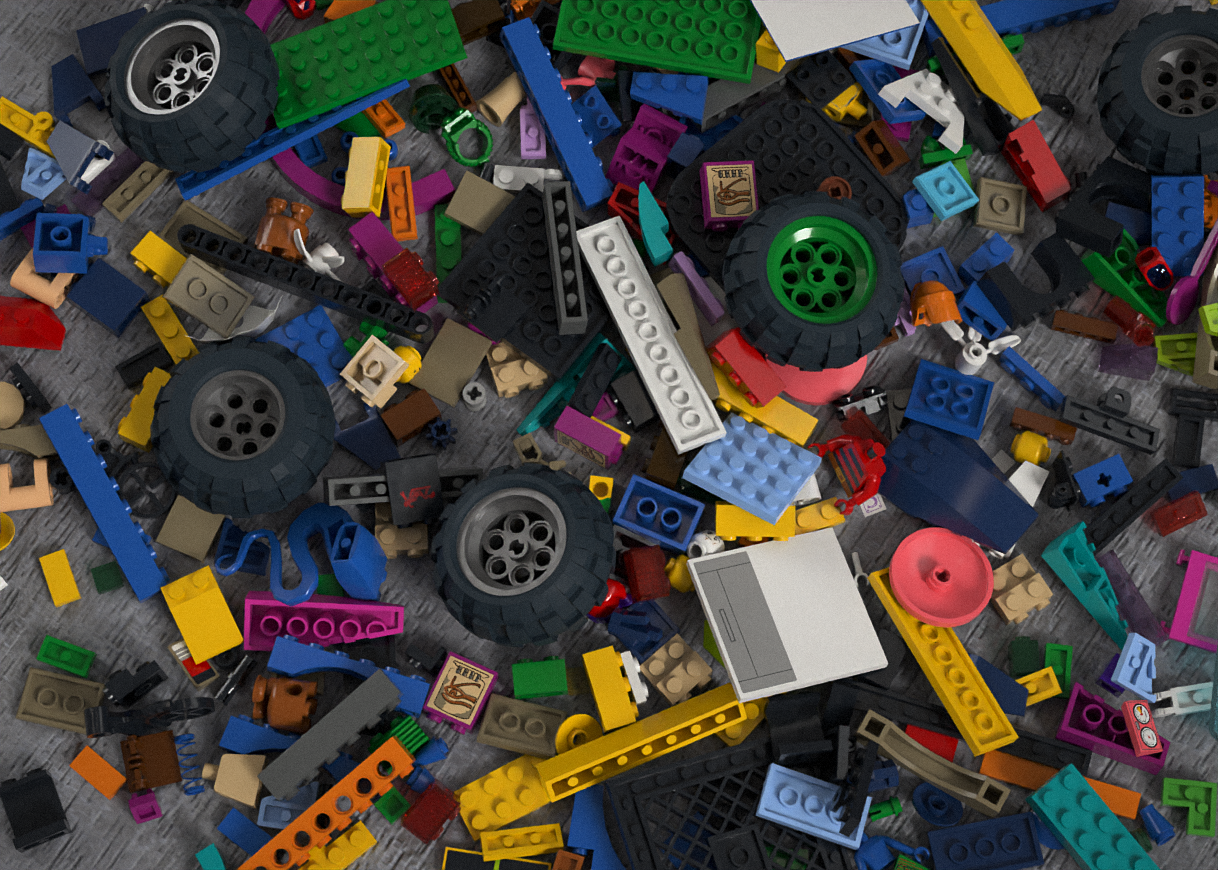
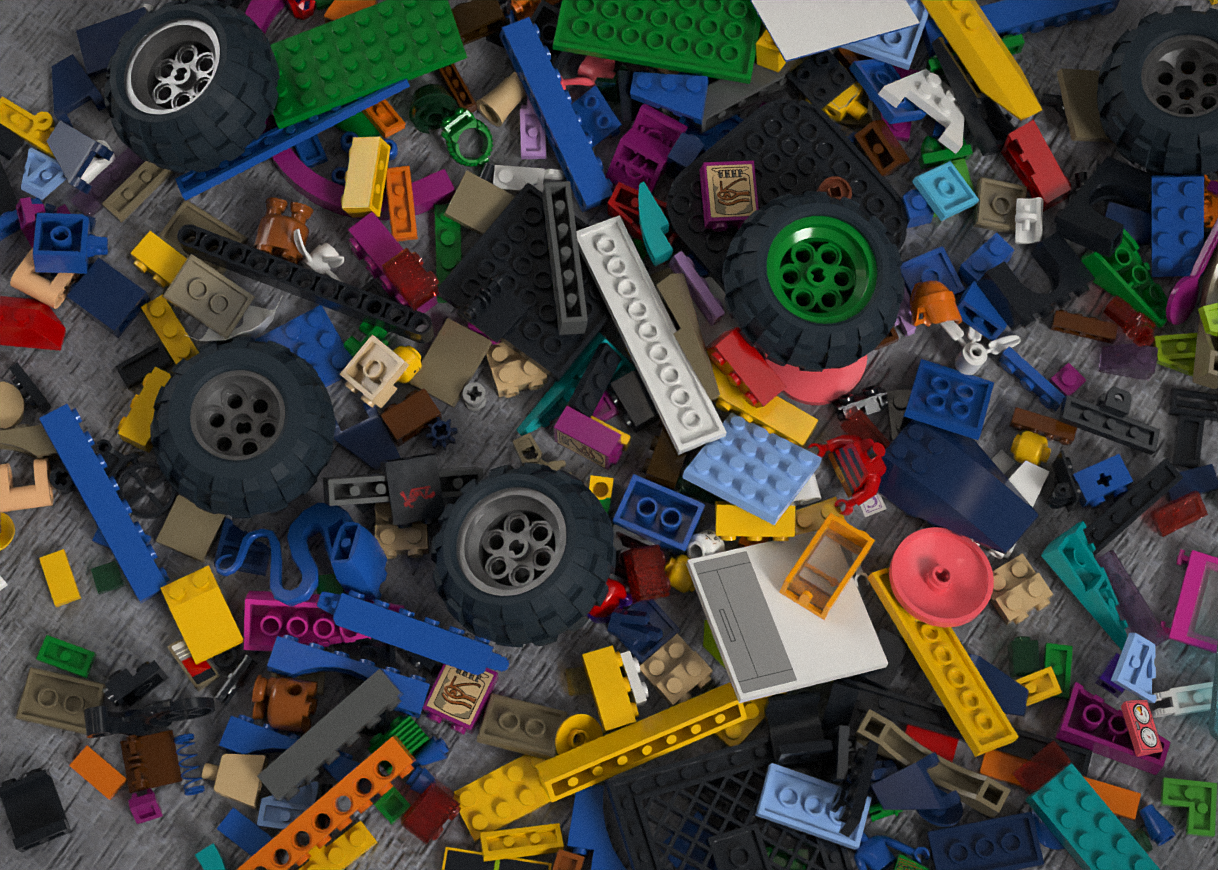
(27, 212): none -> magenta tile
(411, 633): none -> blue hinge
(539, 678): green brick -> none
(827, 565): none -> door
(913, 789): none -> dark blue flag
(1029, 220): none -> white hips
(1041, 767): none -> clear red plate
(1068, 380): none -> magenta plate
(1080, 104): none -> dark tan tile
(1154, 268): red rock -> none

